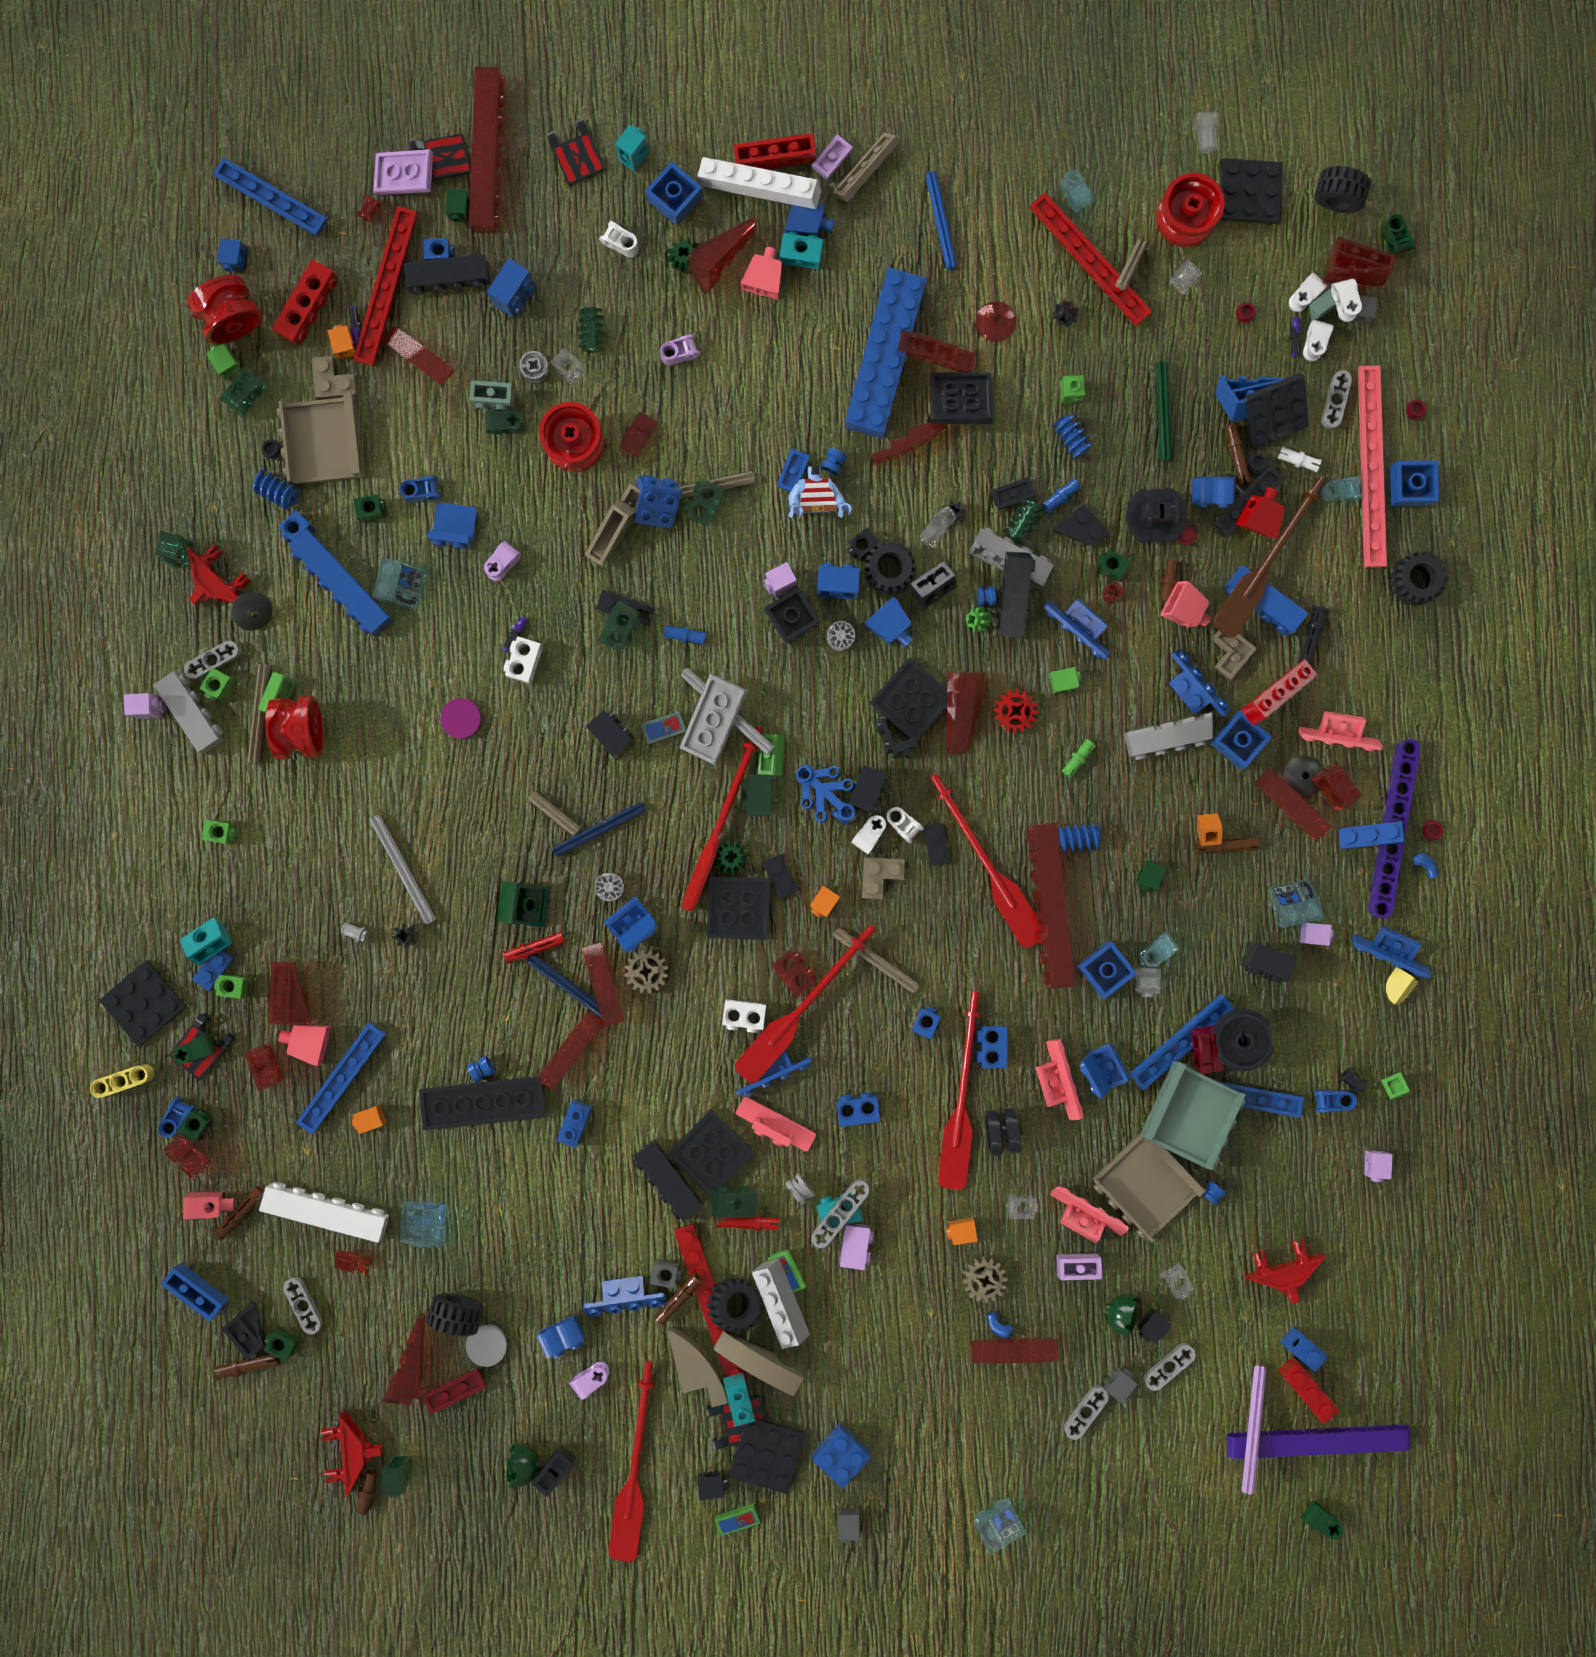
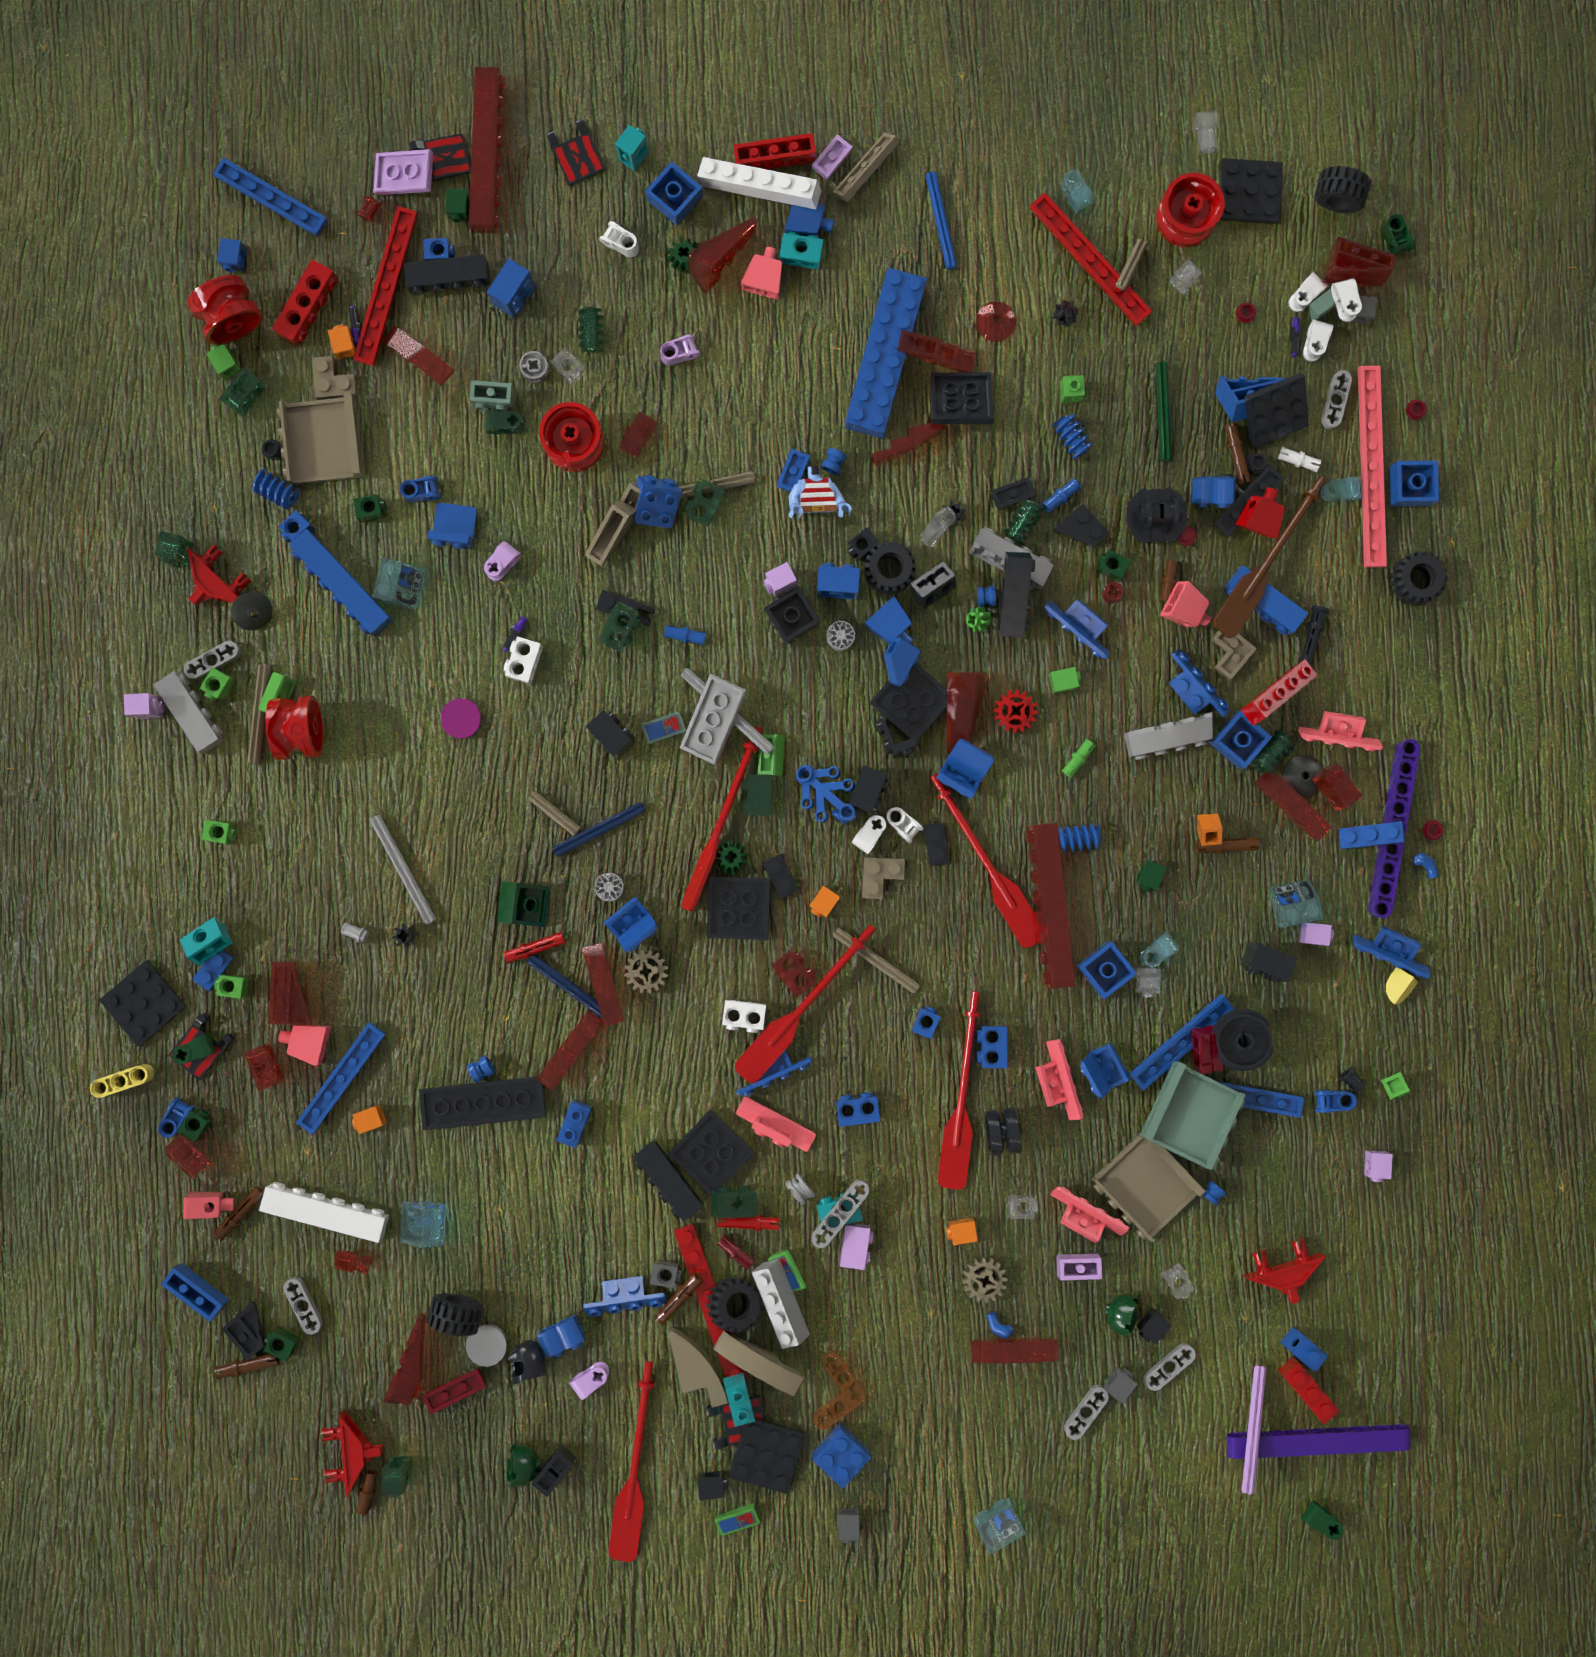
(527, 1361): none -> black piece
(735, 1252): none -> dark red axle
(844, 1396): none -> clear orange beam
(899, 659): none -> blue slope
(965, 768): none -> blue bracket
(1273, 753): none -> clear green piece

